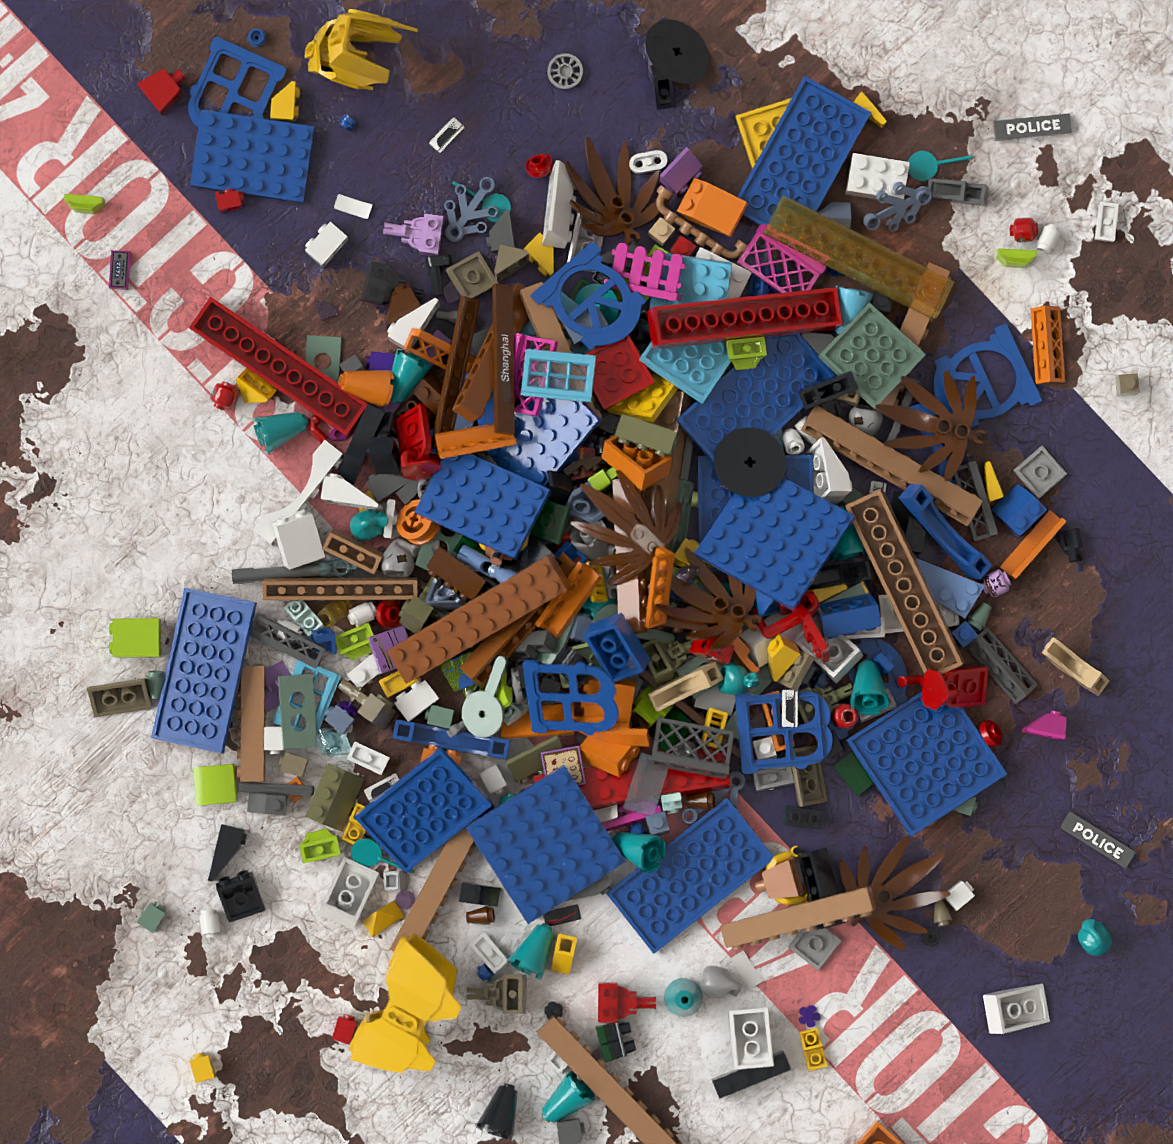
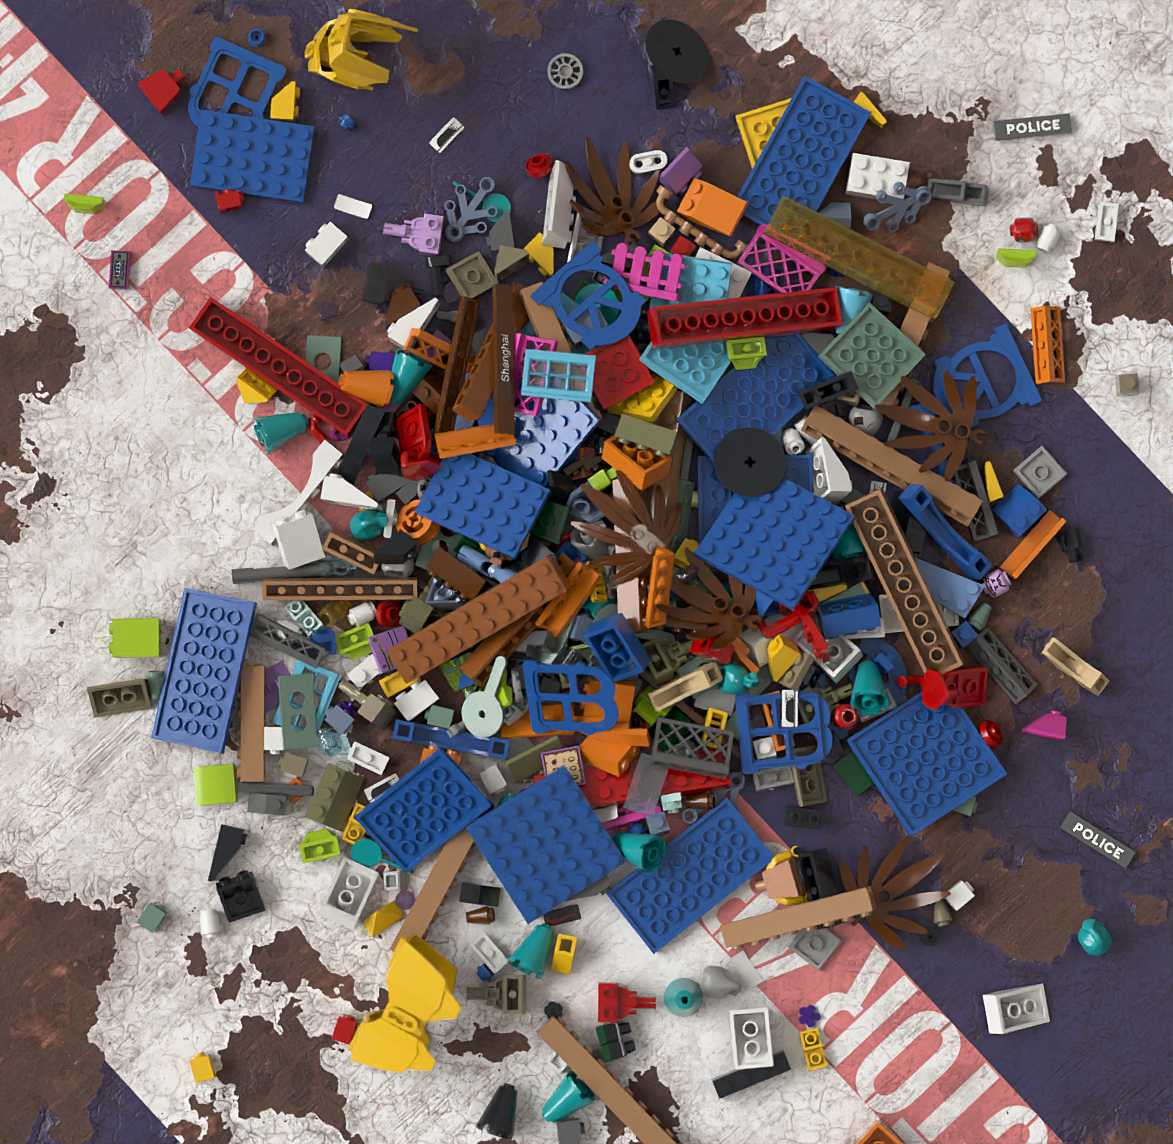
(224, 395): red head -> none
(396, 549): none -> black slope
(924, 165): teal piece -> none

